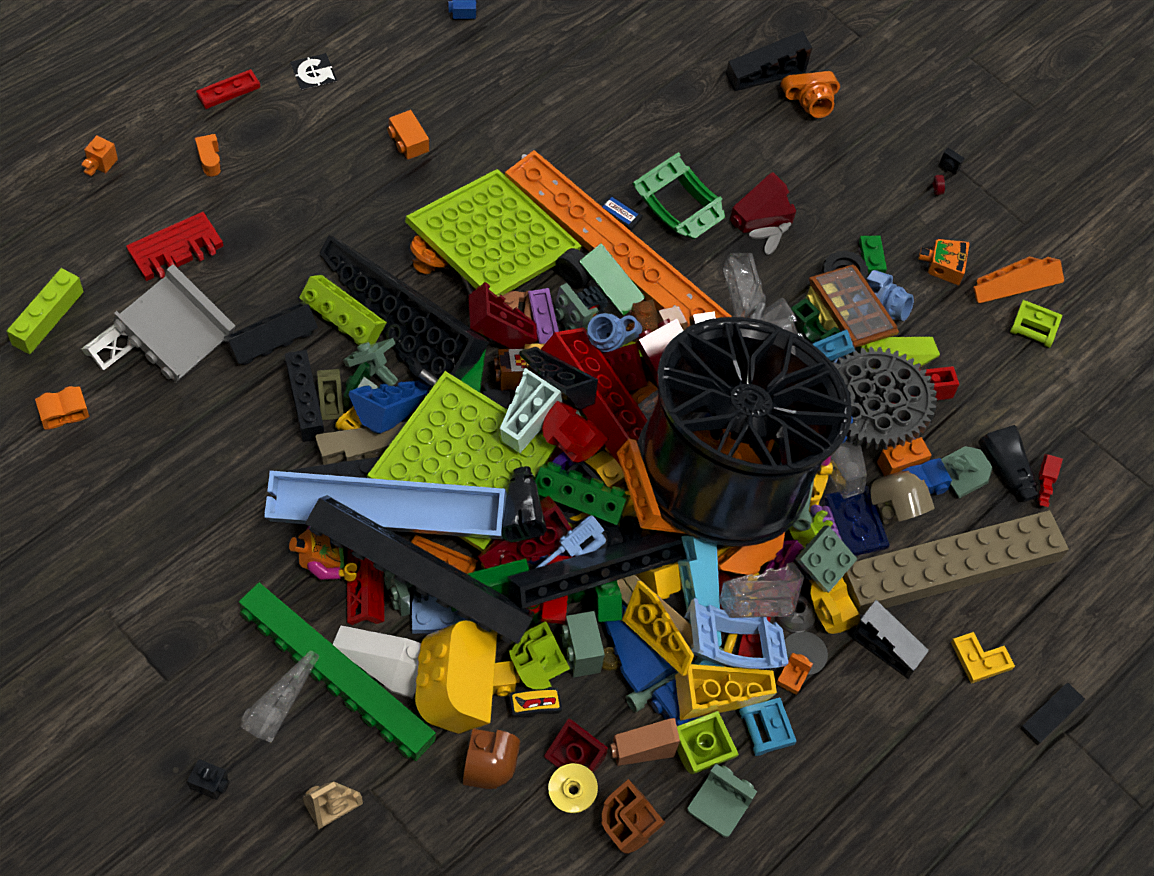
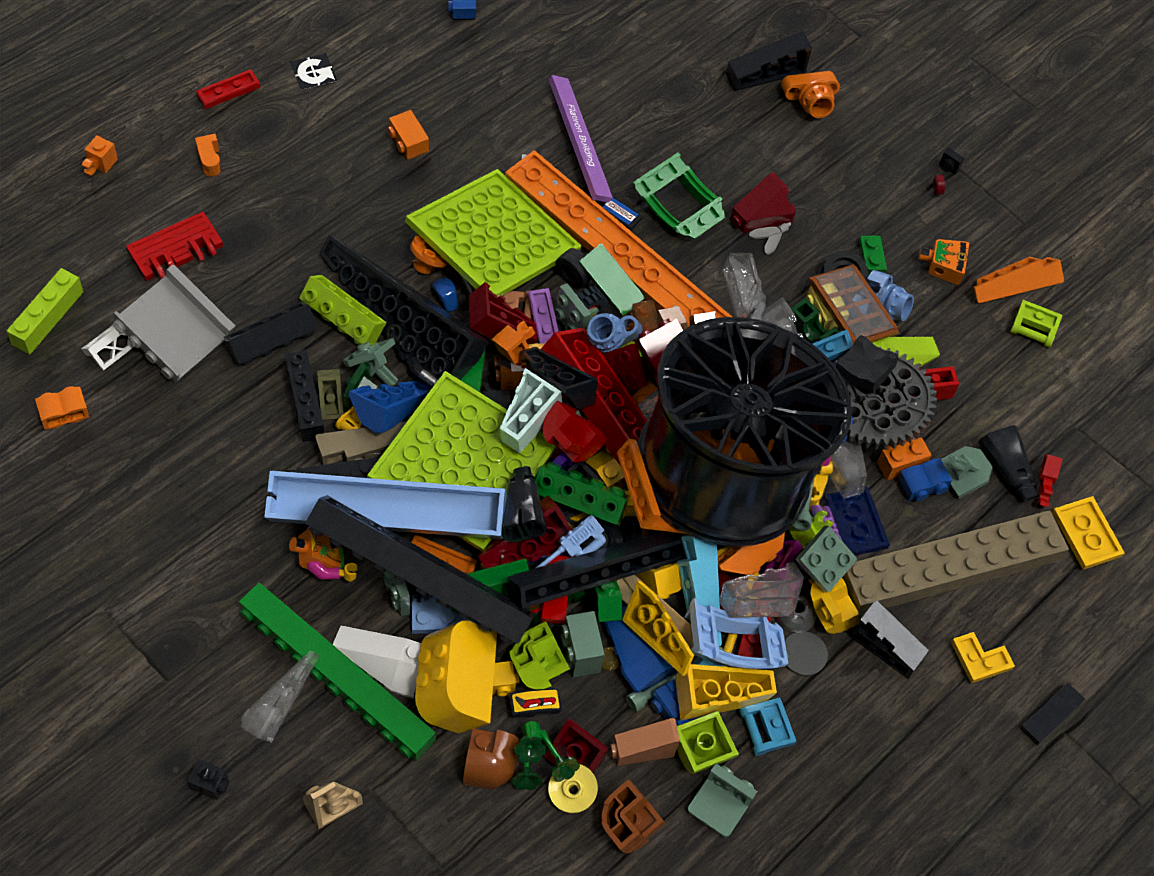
(370, 595): red fence -> none
(447, 293): none -> blue hair
(512, 342): none -> orange brick
(531, 750): none -> dark green plant
(580, 139): none -> medium lavender tile
(794, 673): orange bracket -> none
(866, 364): none -> black brick
(901, 496): dark tan brick -> none
(1088, 532): none -> yellow plate

